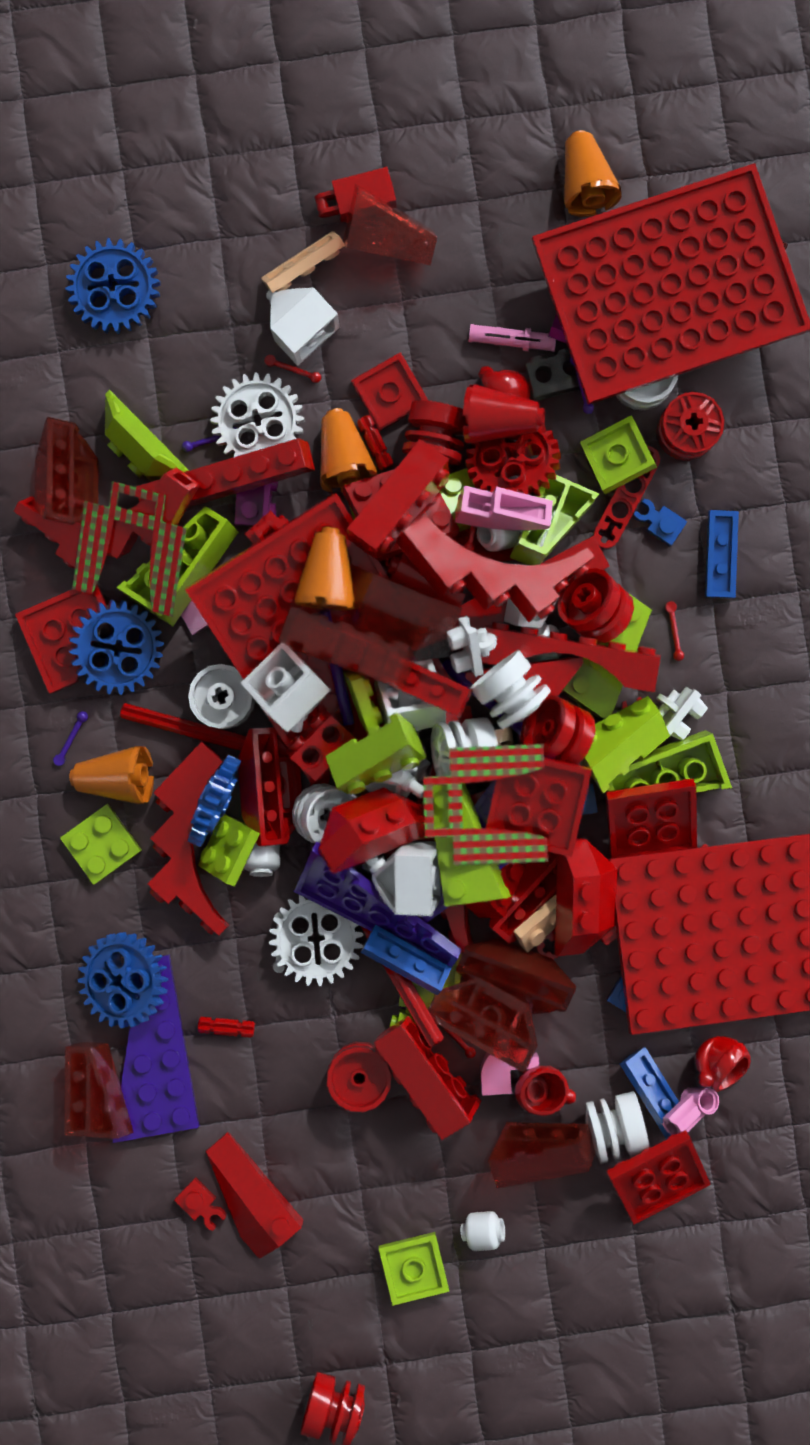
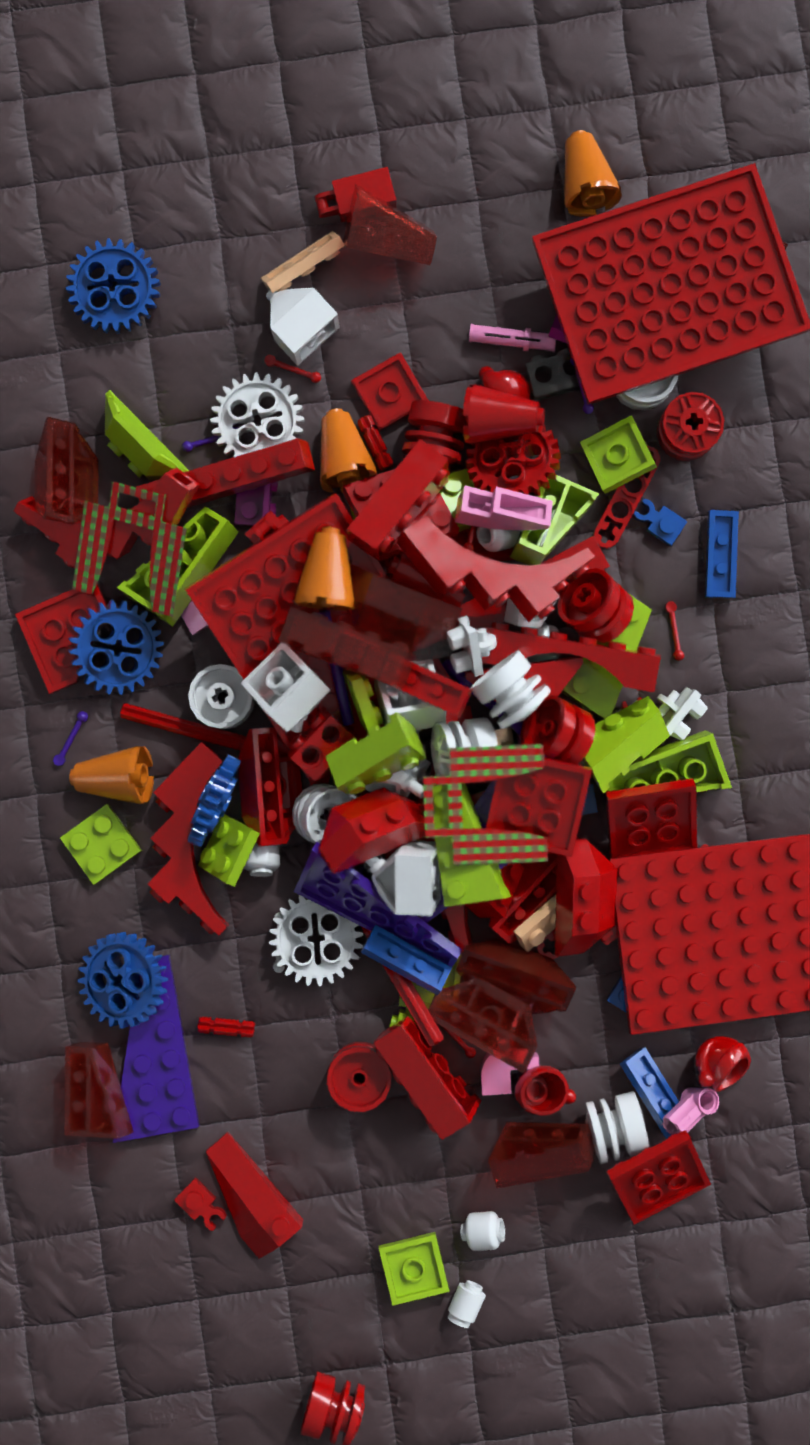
(466, 1304): none -> white brick

